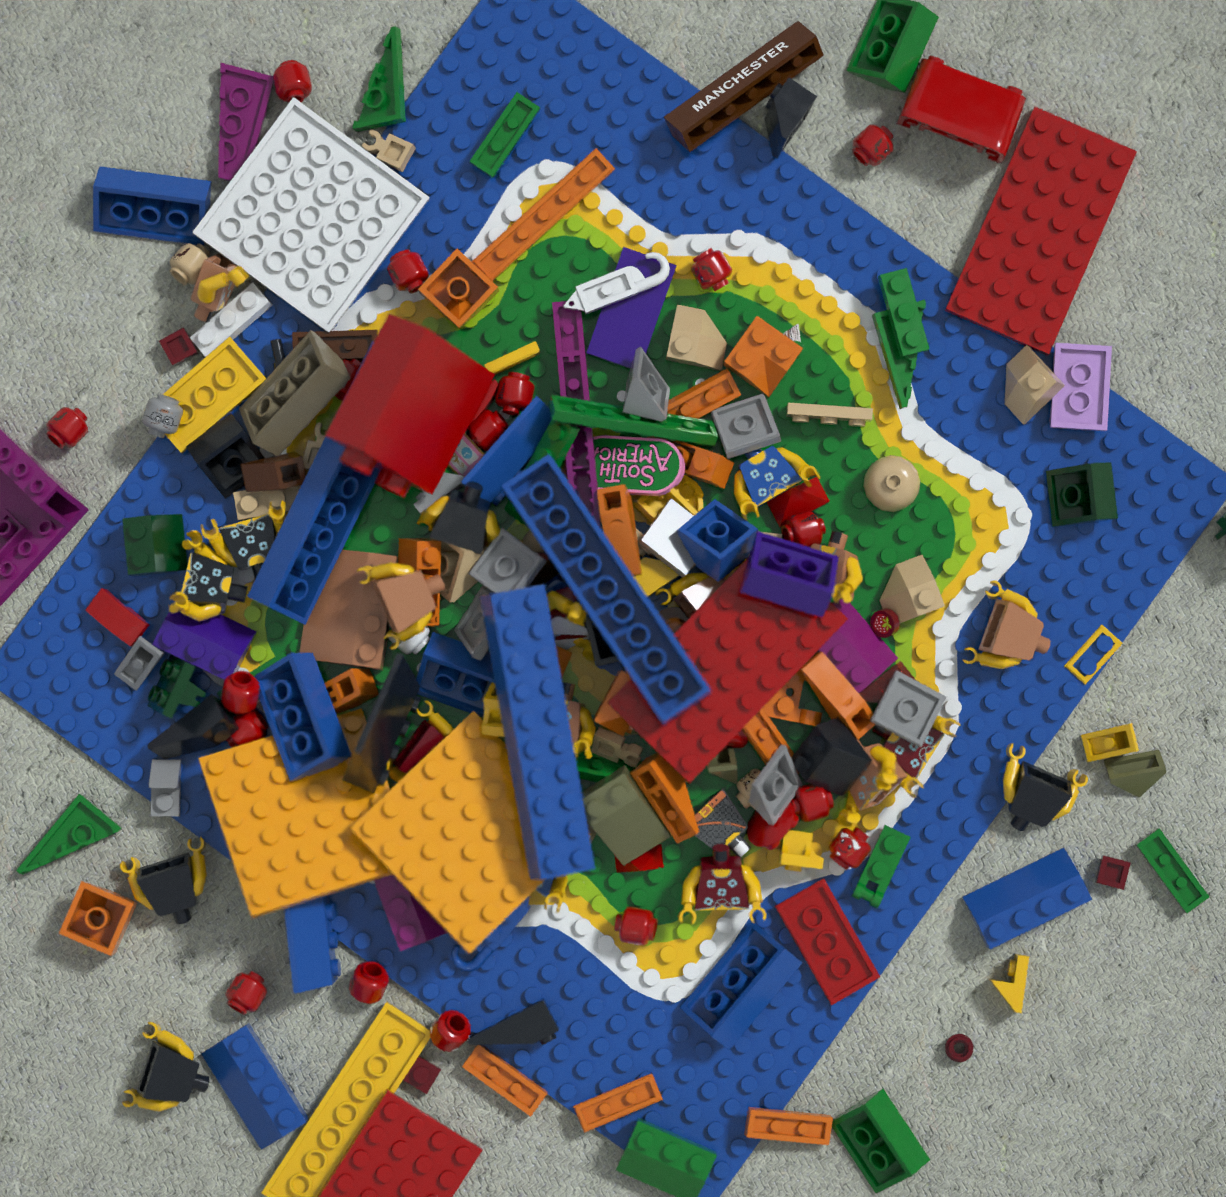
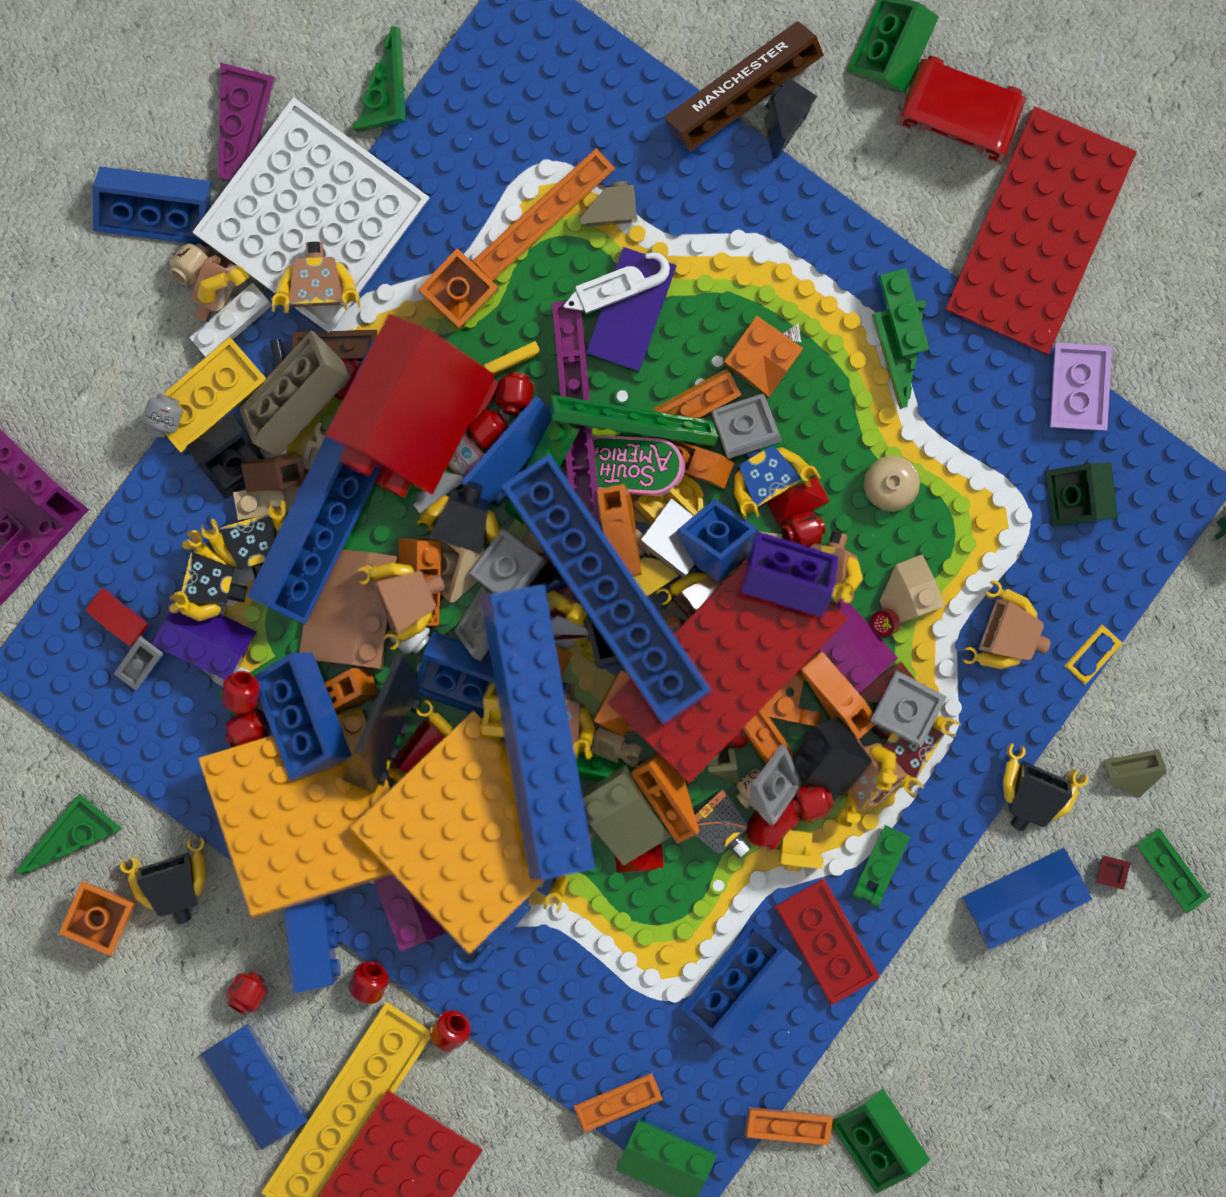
(67, 427): red head -> none
(154, 544): dark green slope -> none
(165, 787): light grey slope -> none
(168, 1074): black torso -> none
(174, 687): dark green plate -> none
(178, 346): dark red plate -> none
(198, 730): black slope -> none
(292, 80): red head -> none
(315, 282): none -> torso
(392, 151): tan plate -> none
(407, 271): red head -> none
(422, 1074): dark red plate -> none
(504, 135): green plate -> none
(505, 1079): orange plate -> none
(523, 1027): black slope -> none
(612, 206): none -> dark tan slope
(636, 926): red head -> none
(645, 389): light grey slope -> none
(696, 339): tan slope -> none
(711, 269): red head -> none
(721, 884): torso -> none
(829, 414): tan plate -> none
(849, 848): red head -> none
(873, 145): red head -> none
(965, 1054): dark red plate -> none
(1014, 991): yellow slope -> none
(1029, 384): tan slope -> none
(1109, 742): yellow slope -> none

